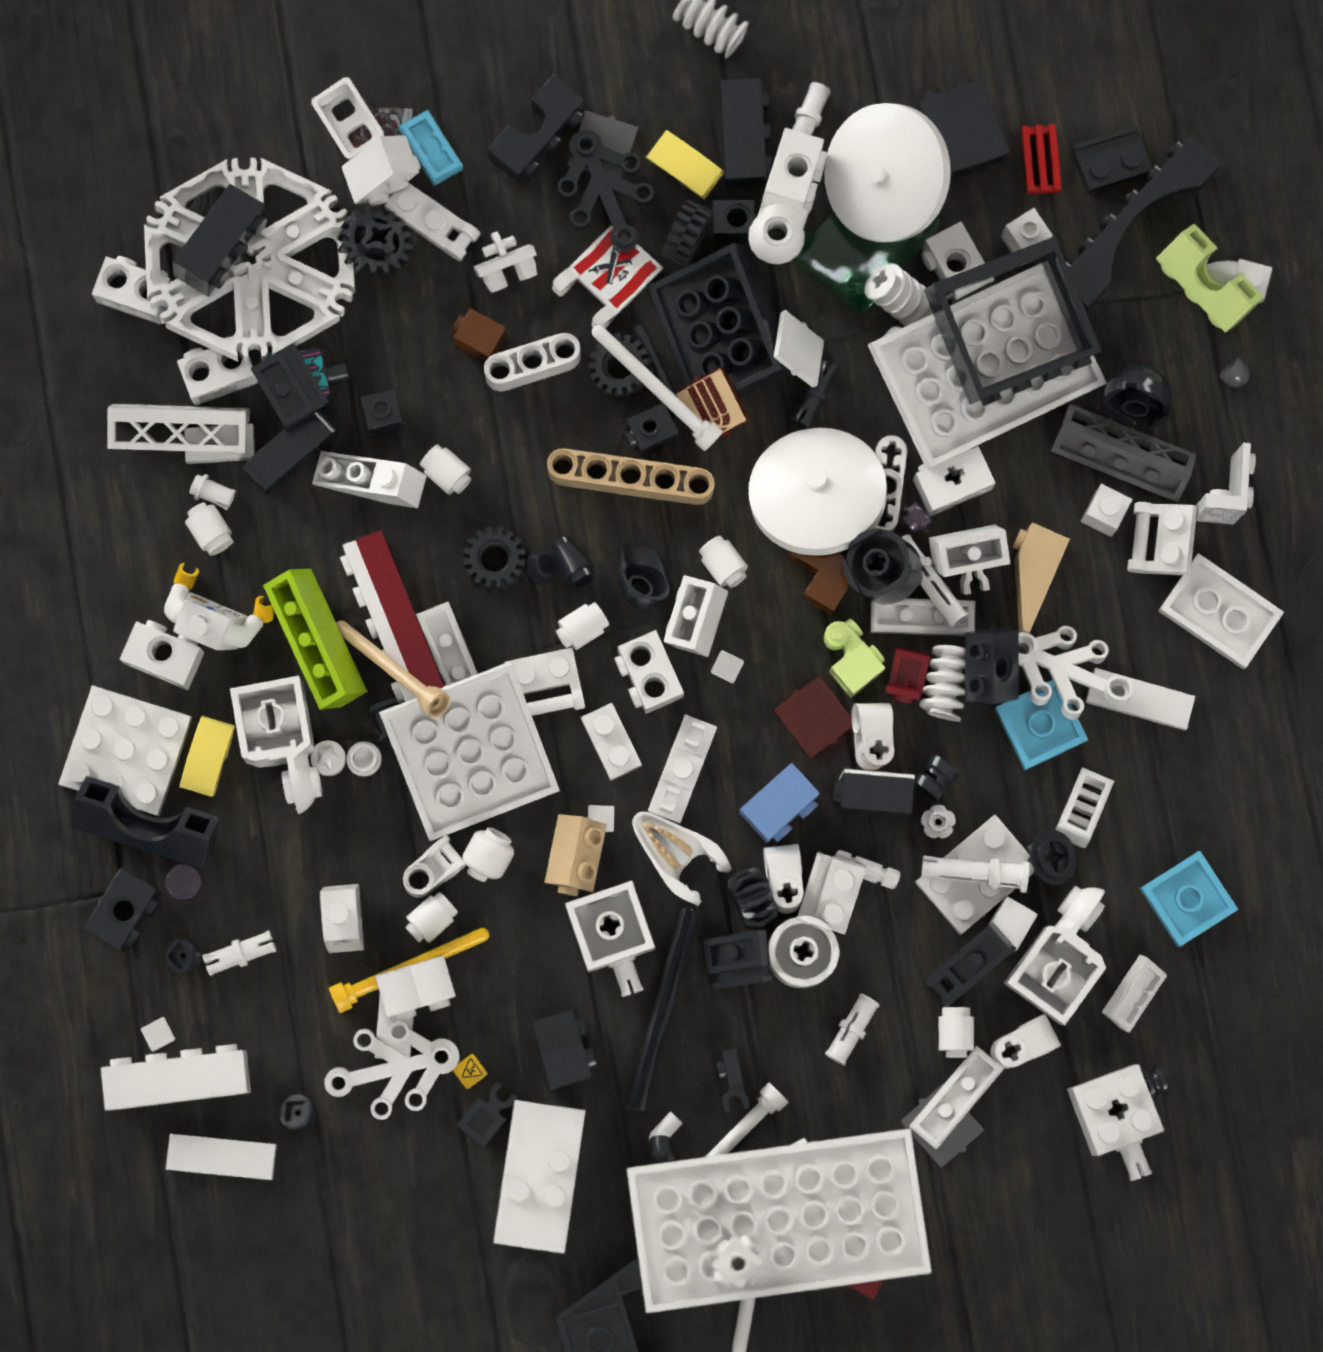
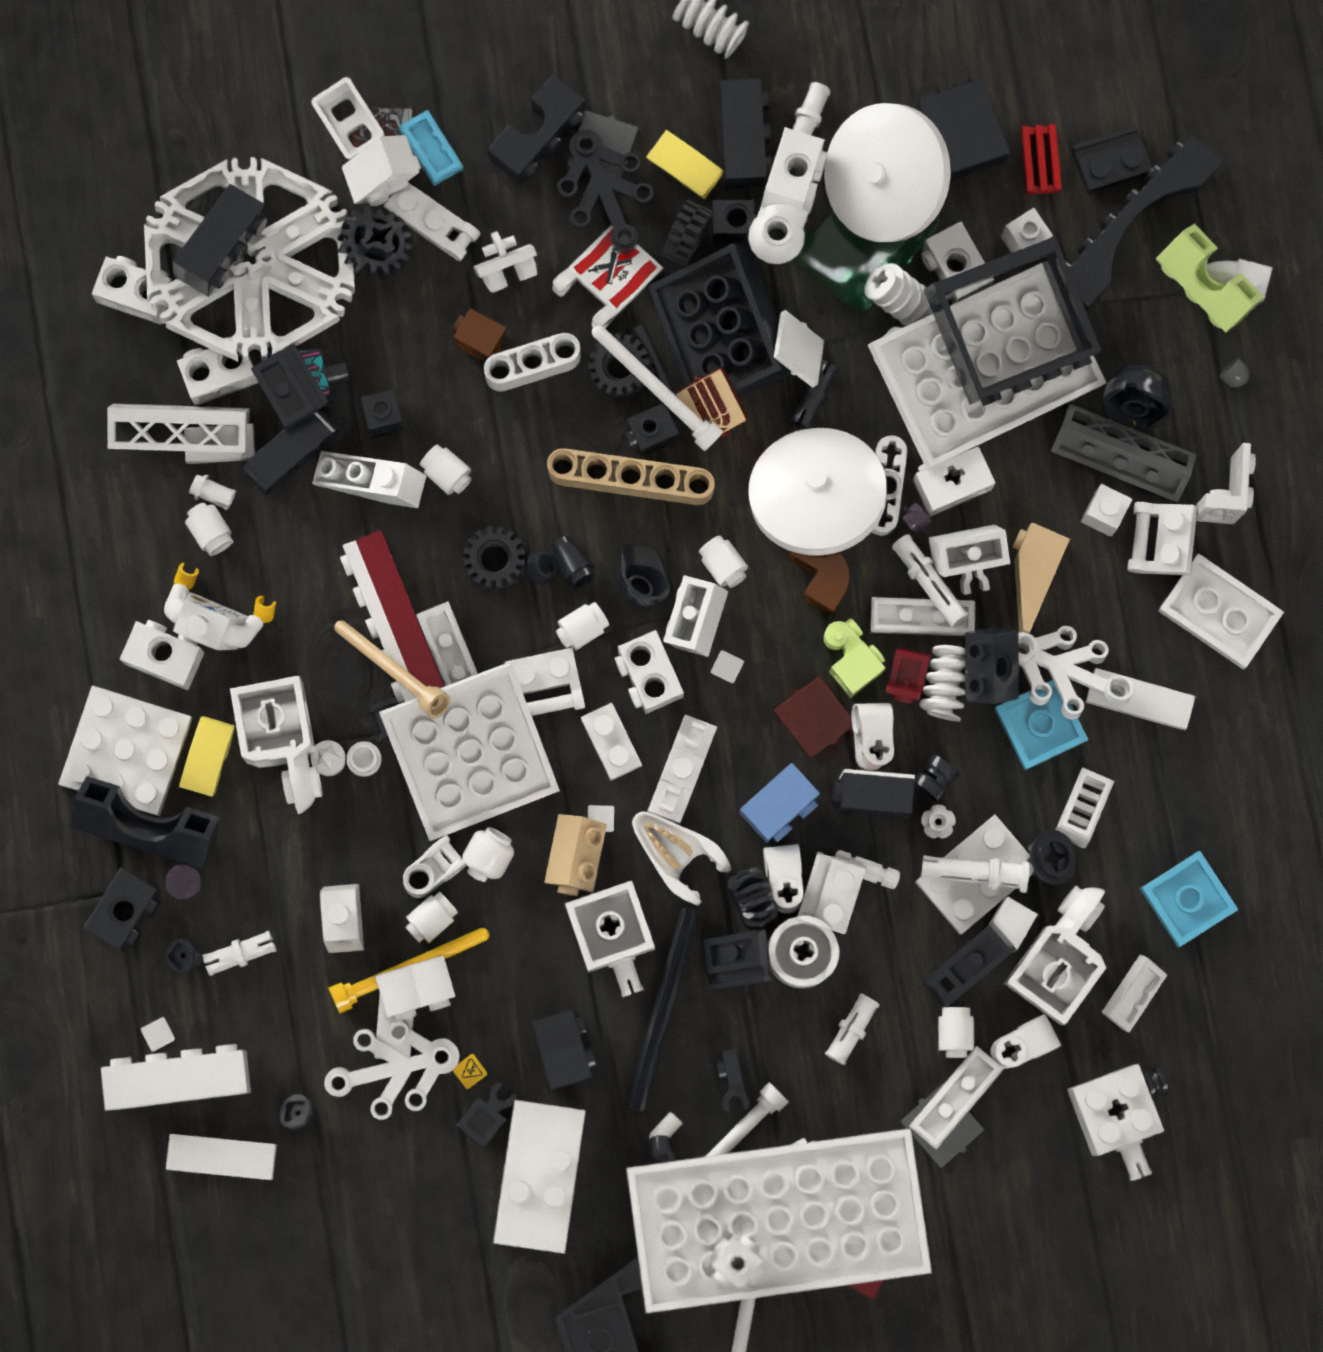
(315, 638): lime brick -> none
(866, 573): black brick -> none

